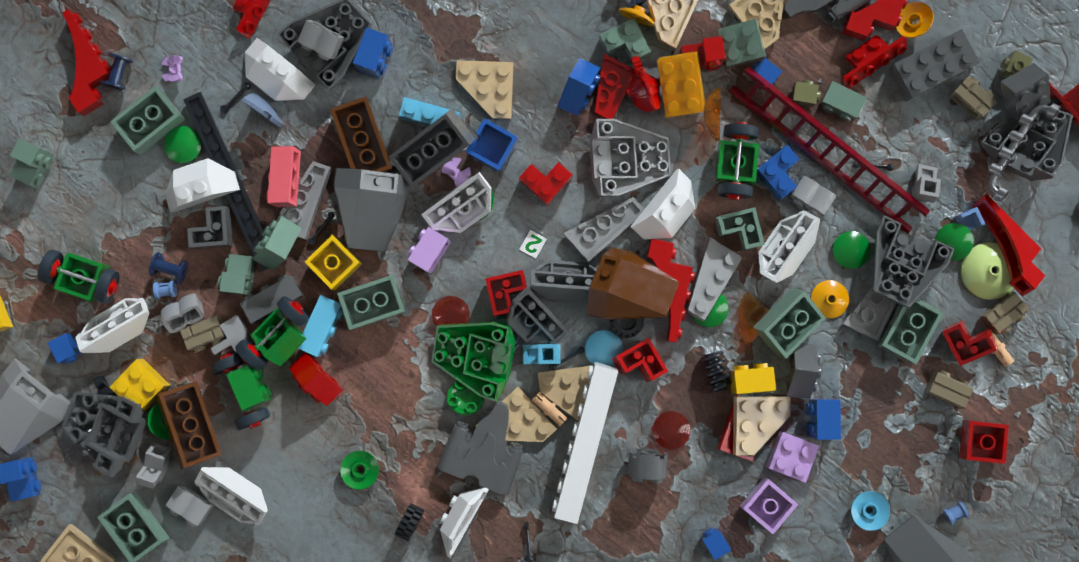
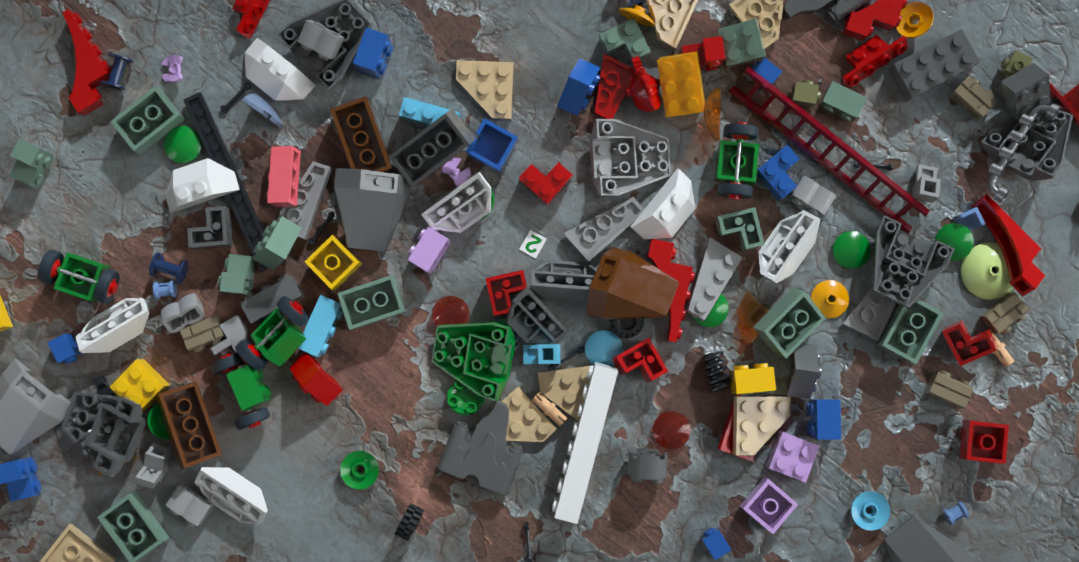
(459, 517): white wedge -> none

